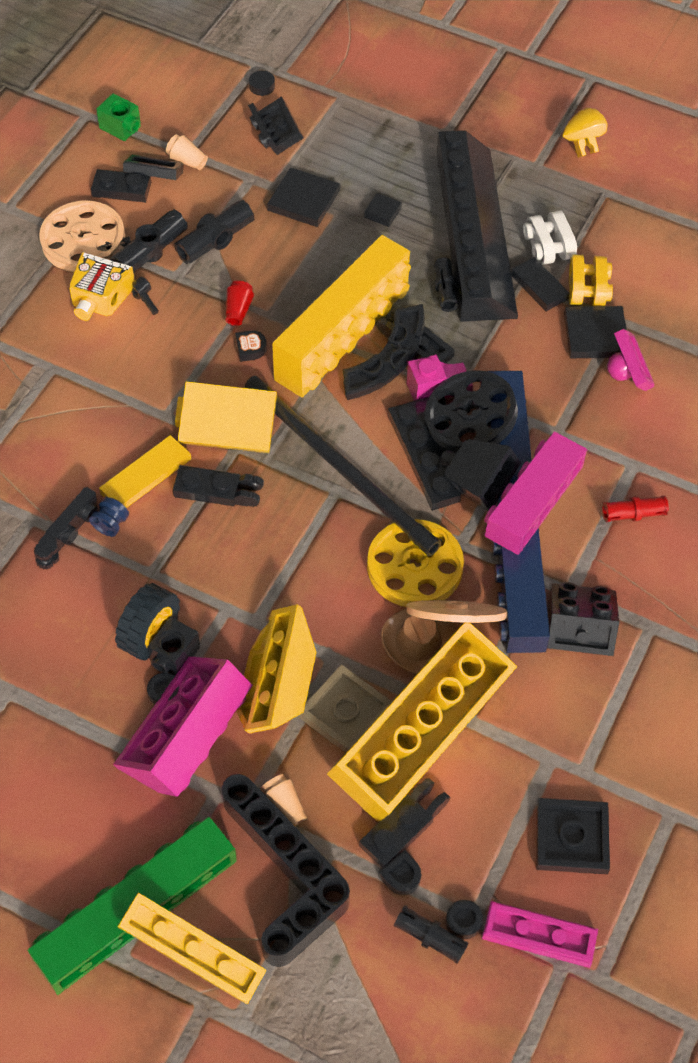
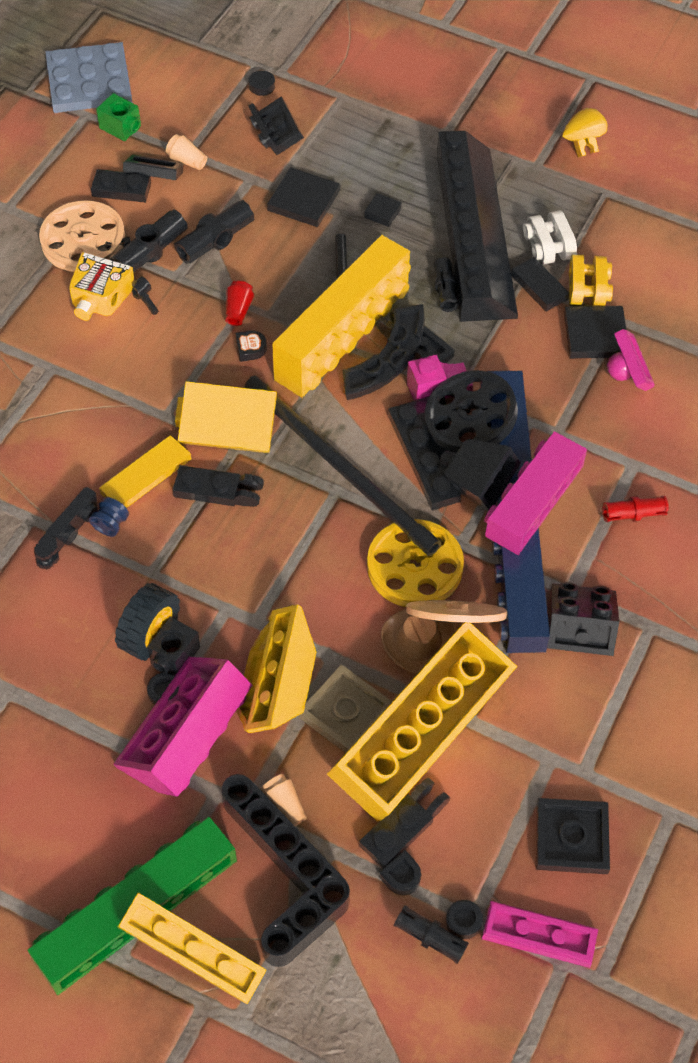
(87, 76): none -> sand blue plate
(341, 254): none -> black bar

